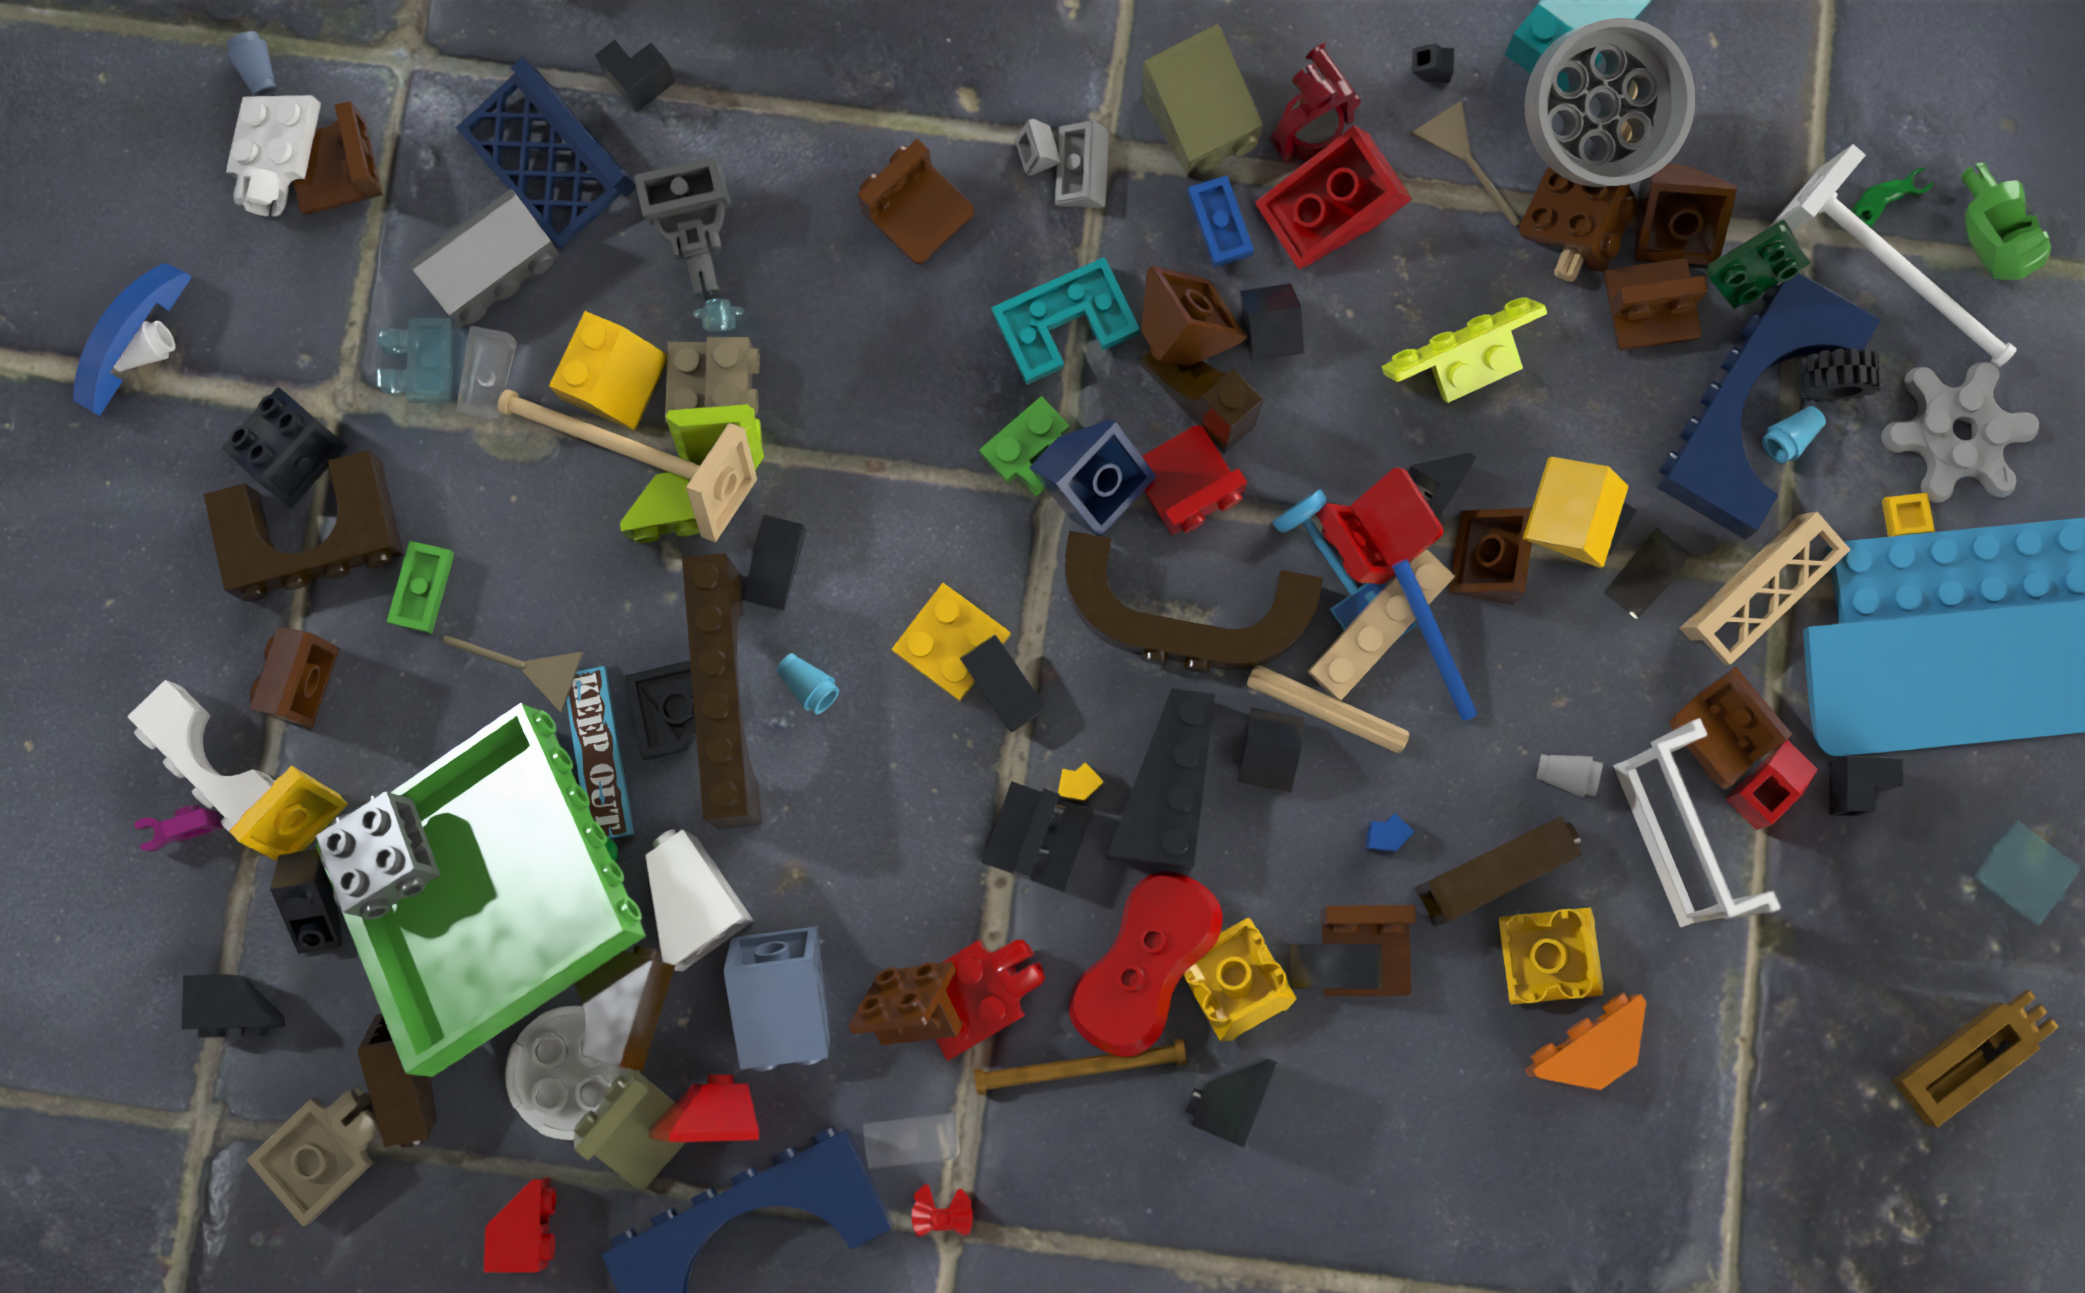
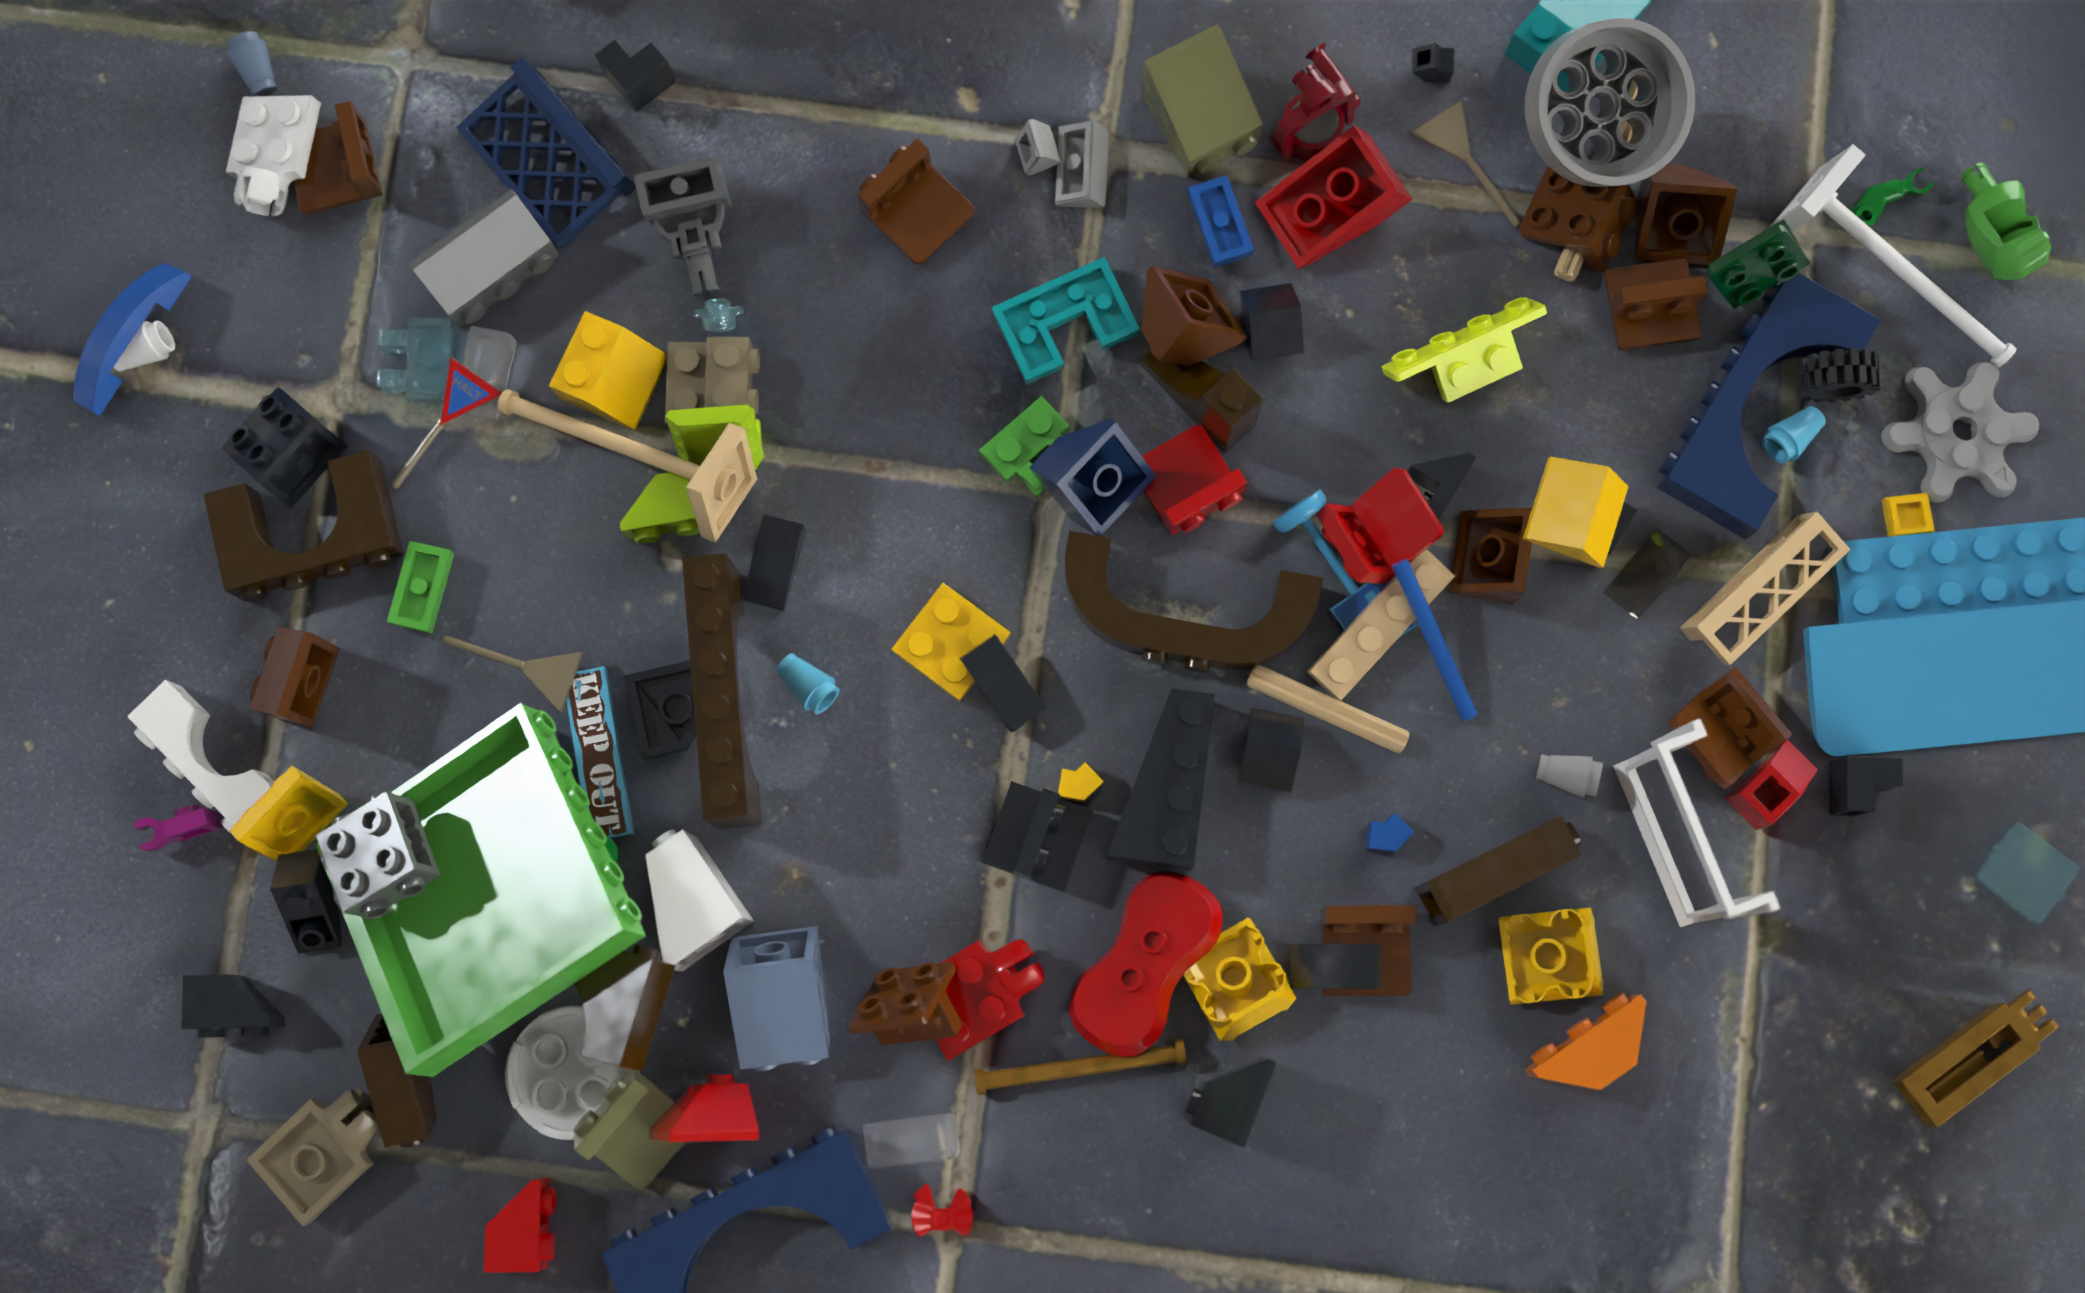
(462, 394): none -> piece

